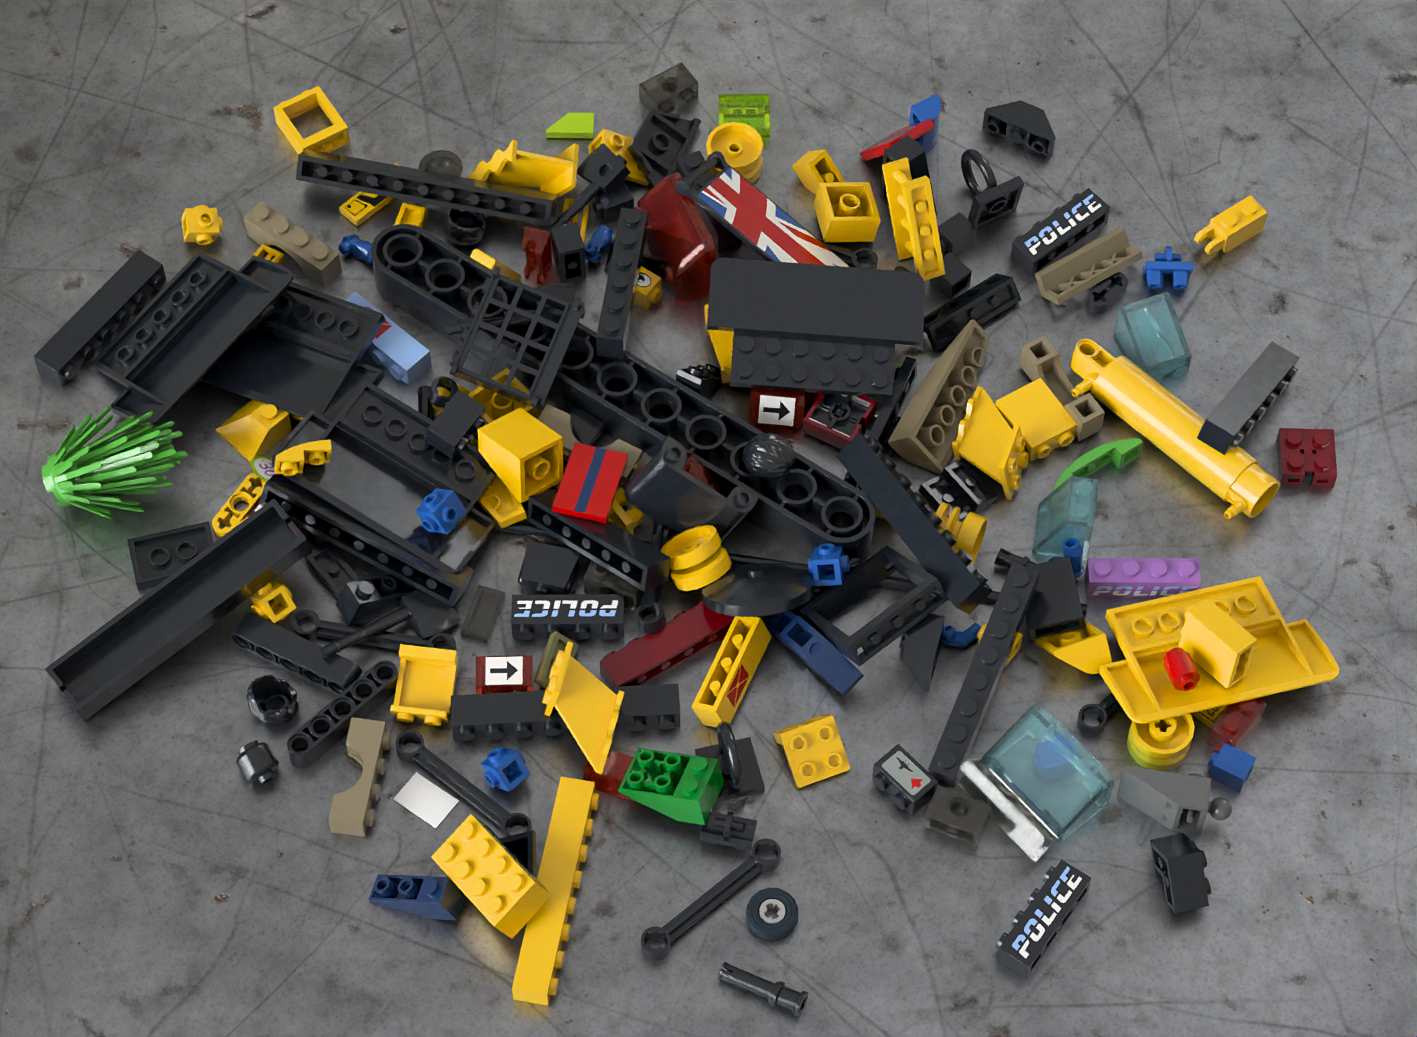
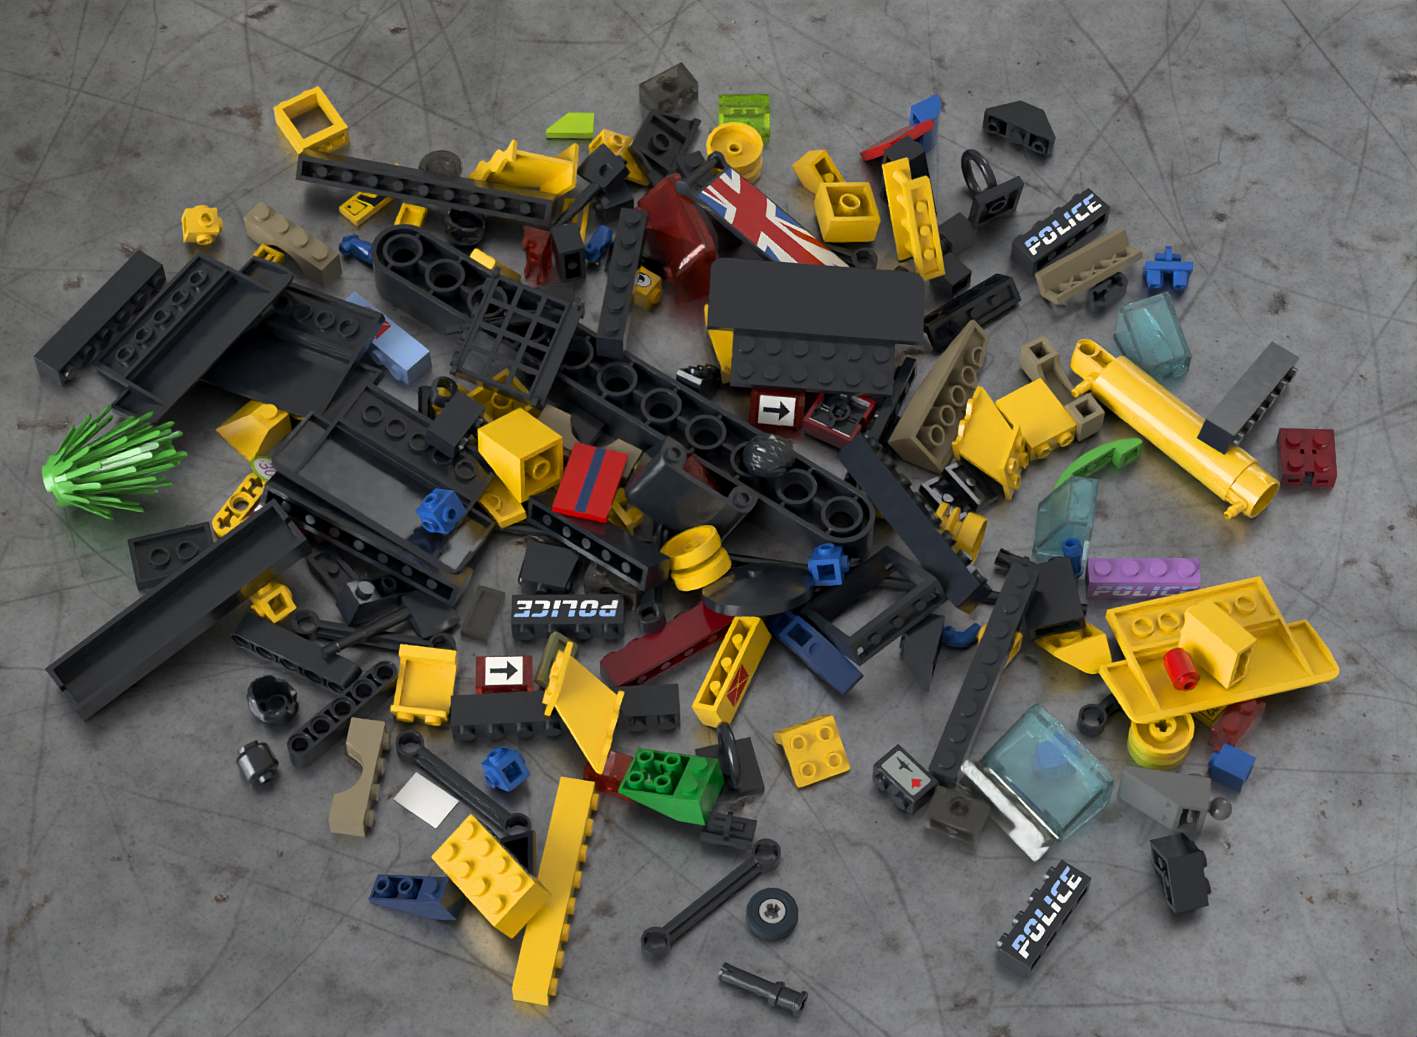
(293, 459): yellow slope -> none
(1233, 226): yellow hinge -> none

